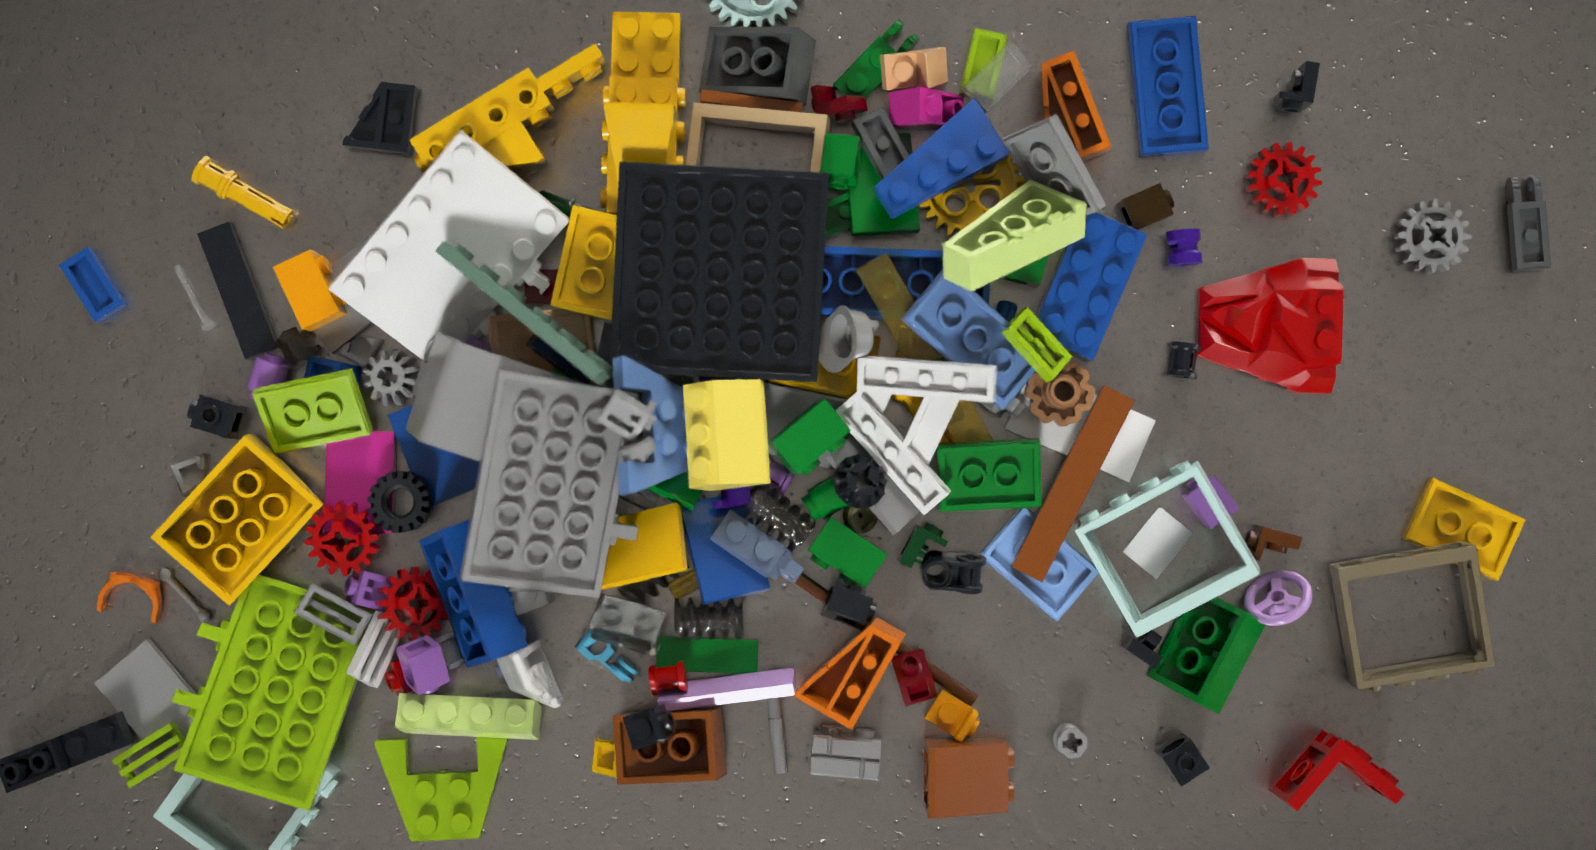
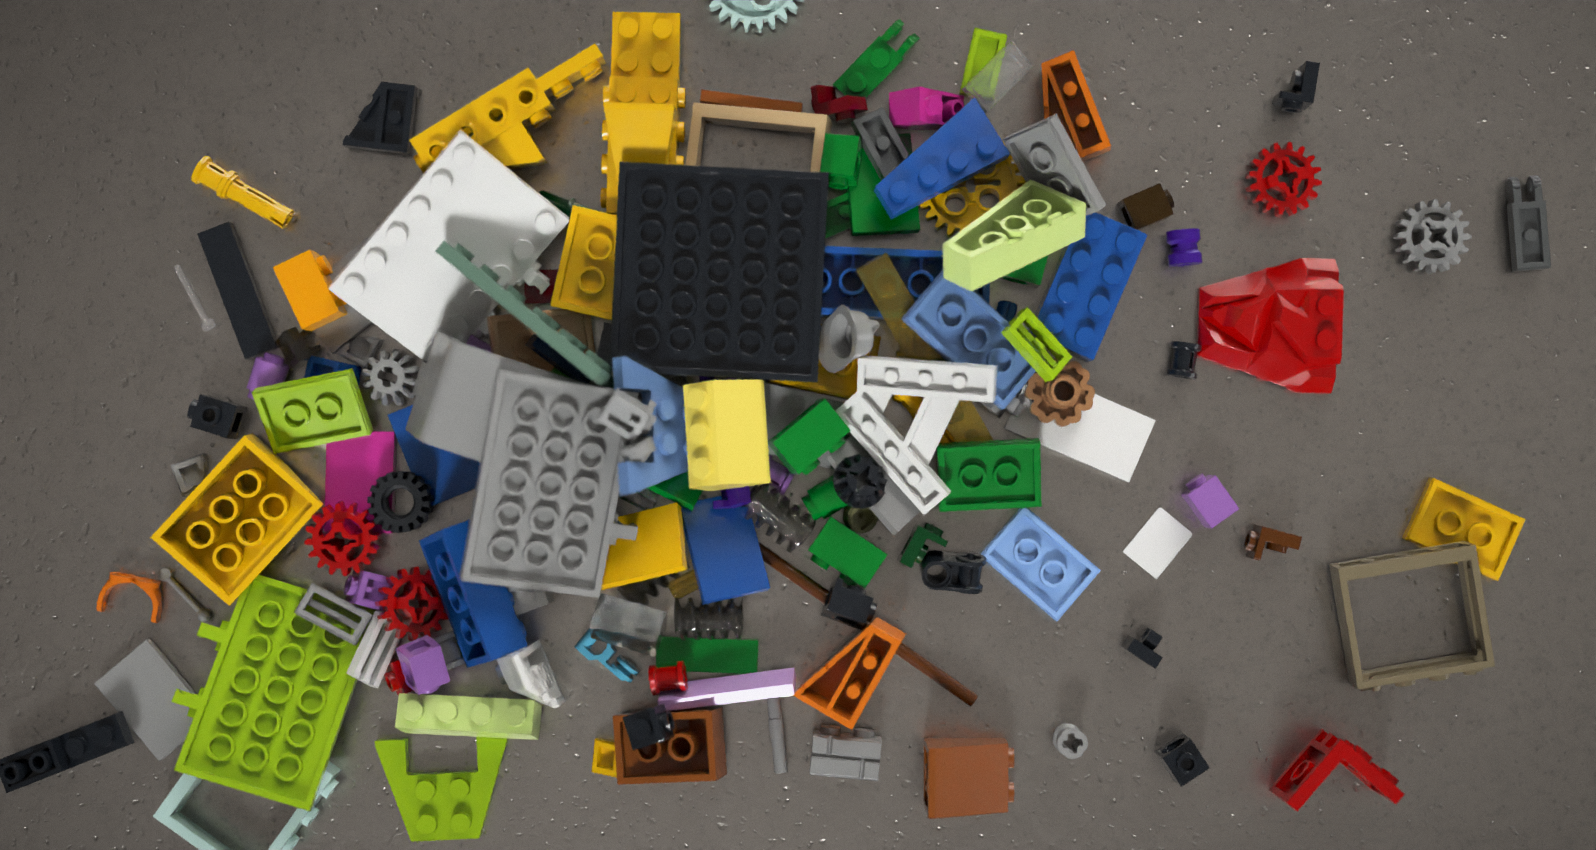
(93, 284): blue tile -> none
(127, 769): lime tile -> none
(756, 548): sand blue hinge -> none
(759, 62): dark grey slope -> none
(914, 68): light nougat slope -> none
(914, 677): dark red bracket -> none
(953, 715): light orange bracket -> none
(1072, 483): dark orange tile -> none
(1167, 86): blue tile -> none
(1189, 599): light aqua window -> none
(1207, 652): green slope -> none
(1280, 605): lavender piece -> none

